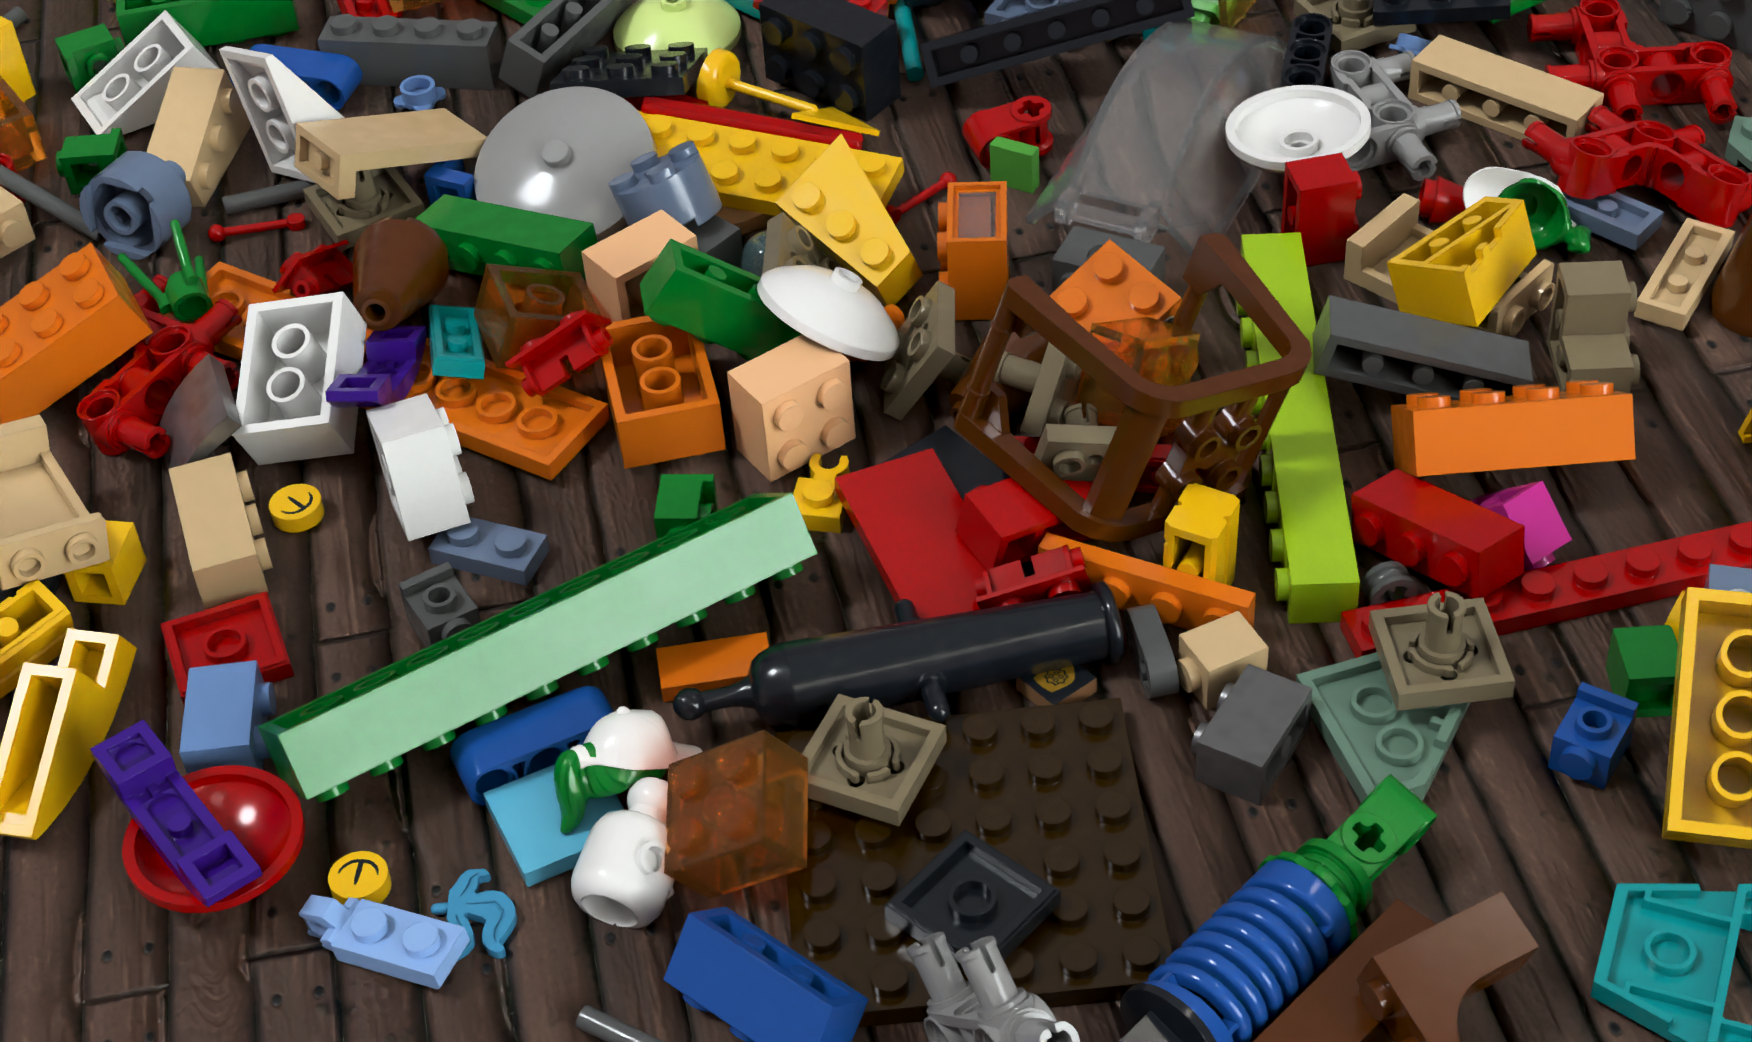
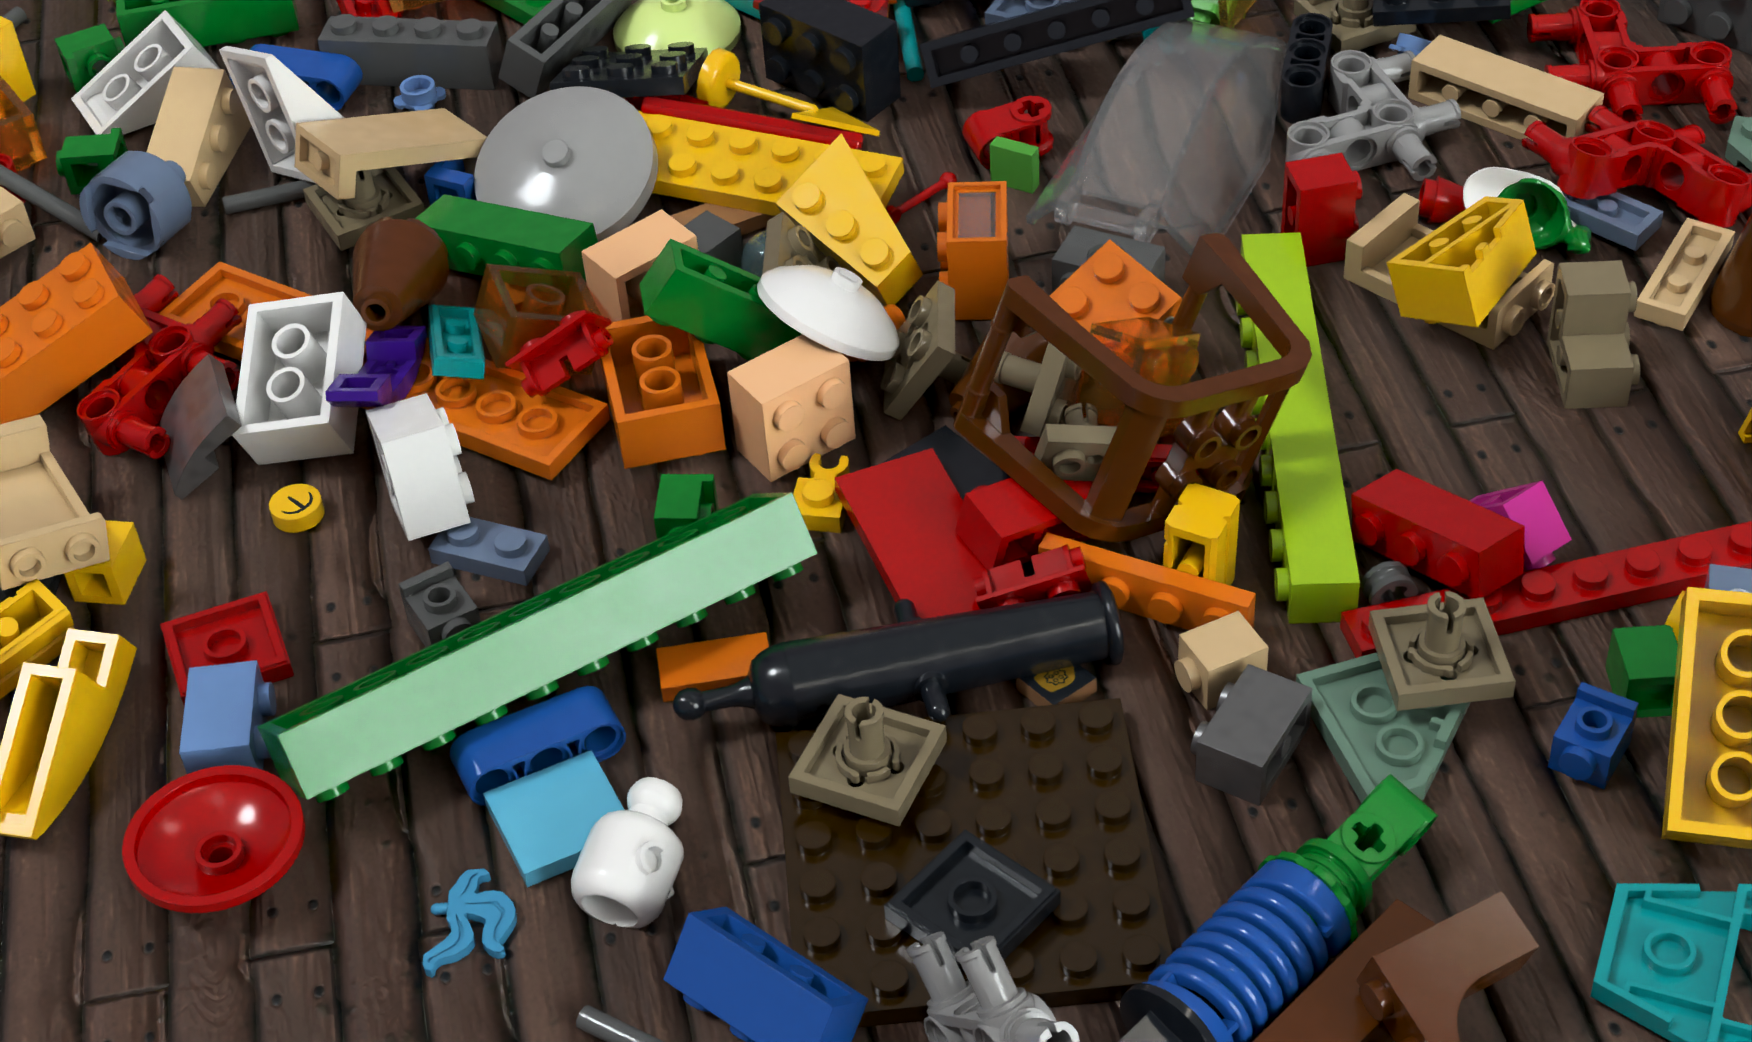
(173, 816): dark purple slope -> none
(185, 290): green plant -> none
(221, 529): tan brick -> none
(293, 222): red hinge -> none
(316, 271): red hinge -> none
(360, 876): yellow tile -> none
(386, 938): light blue hinge -> none
(612, 759): hair -> none
(670, 183): sand blue brick -> none
(737, 815): clear orange brick -> none
(1150, 651): dark grey beam -> none
(1297, 125): white dish -> none
(1414, 352): dark grey brick -> none
(1515, 431): orange brick -> none

